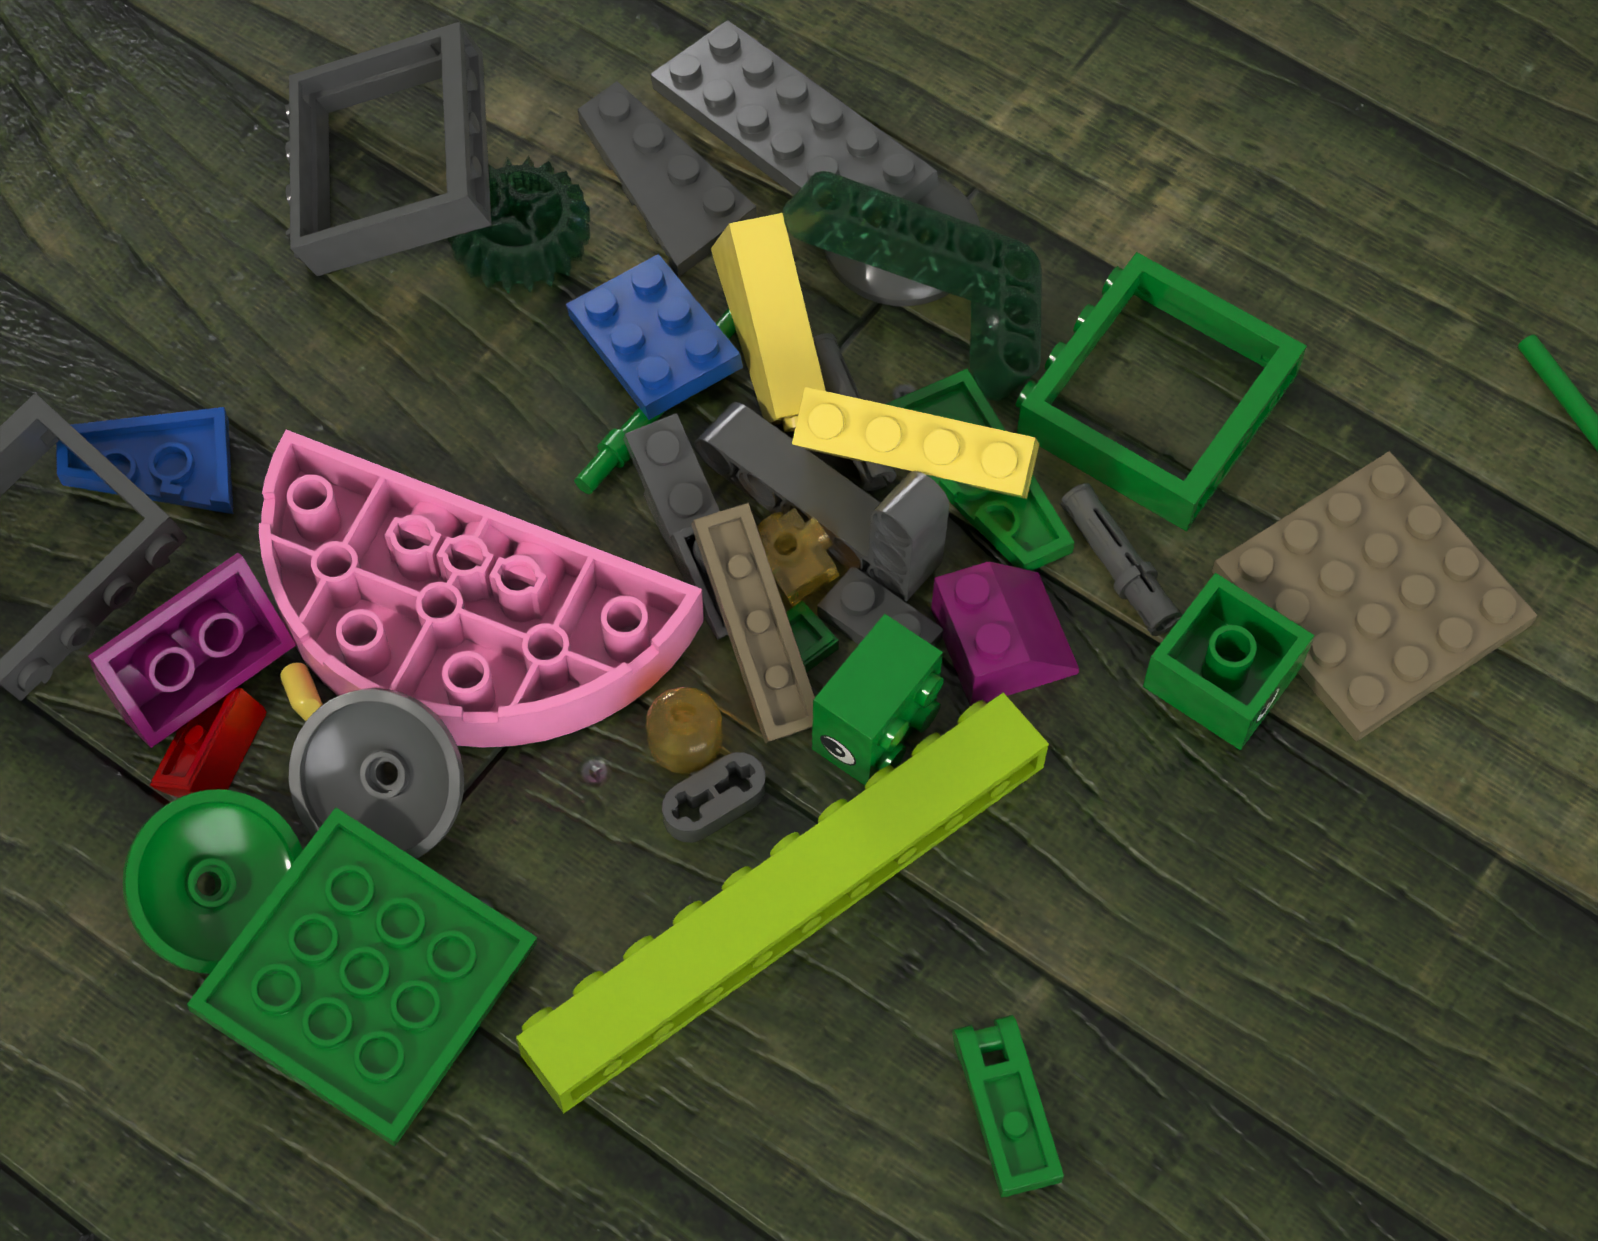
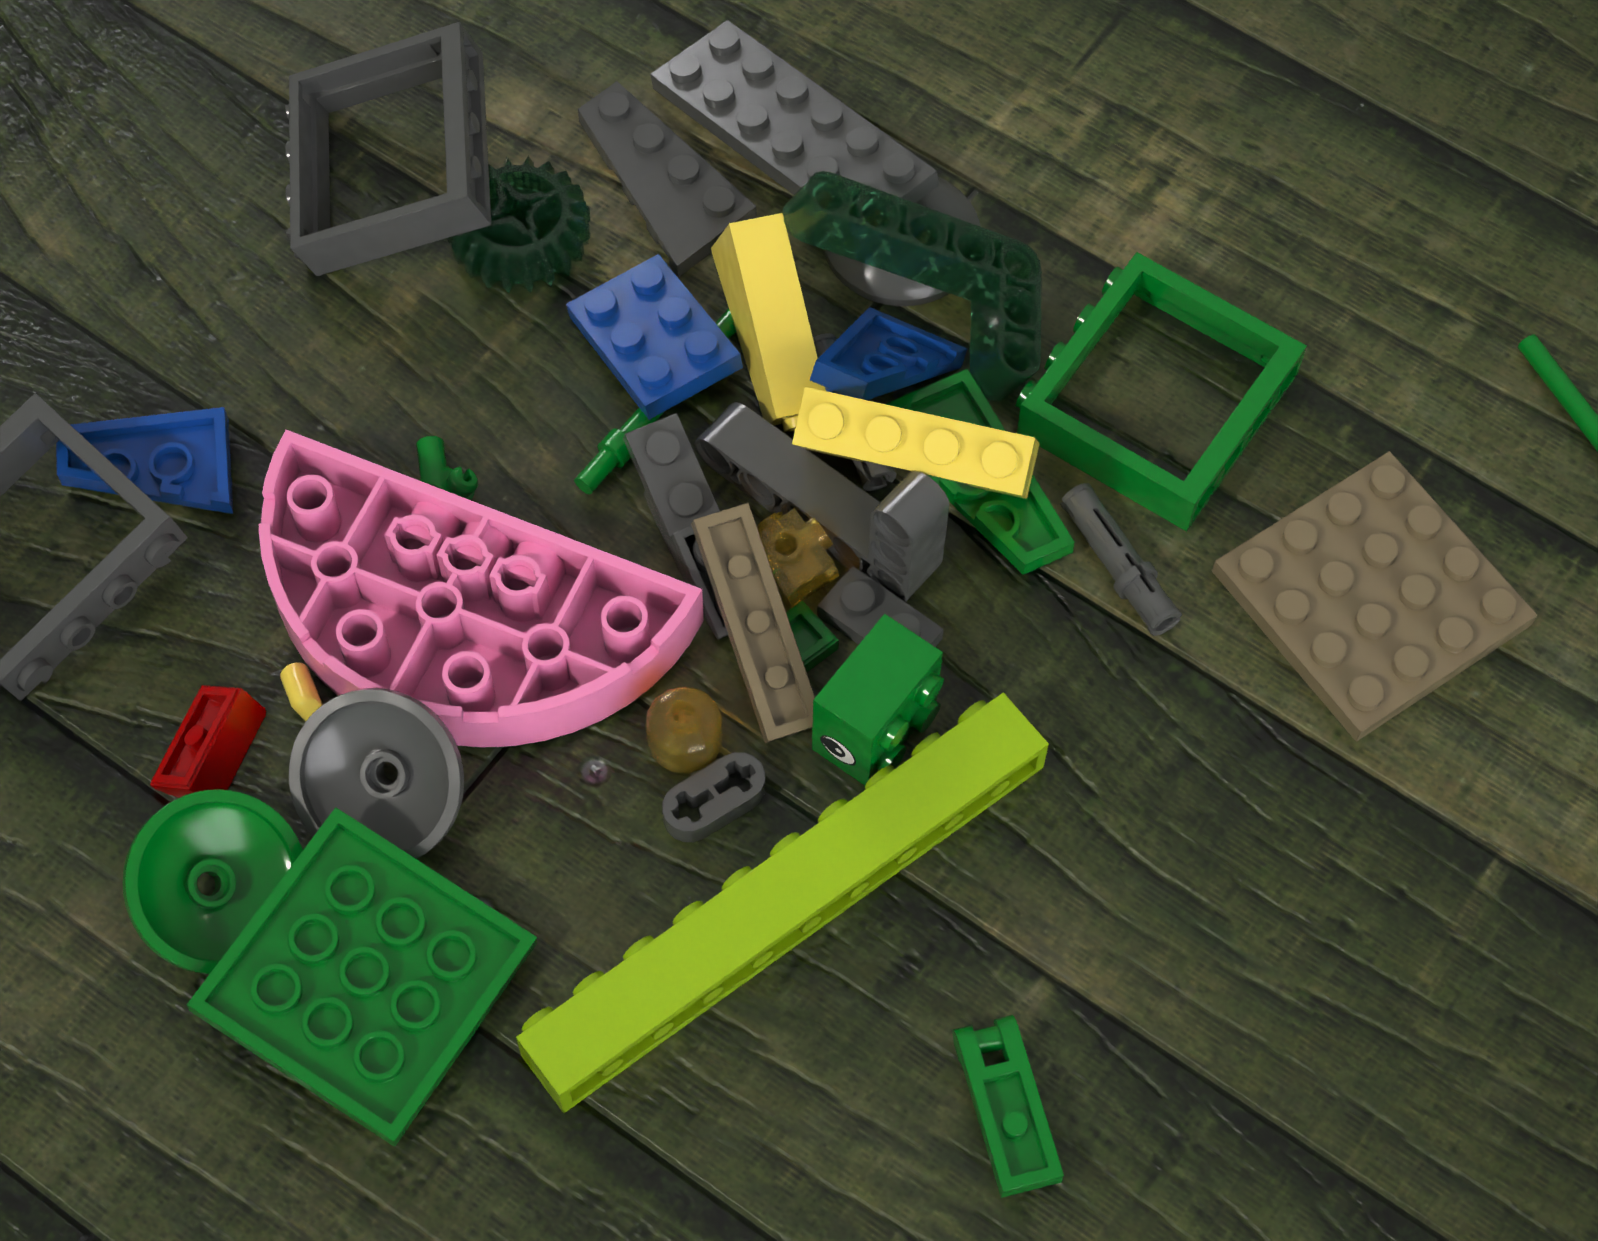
(191, 651): magenta slope -> none
(435, 471): none -> green arm
(883, 356): none -> blue wing
(1000, 630): magenta slope -> none
(1227, 661): green brick -> none

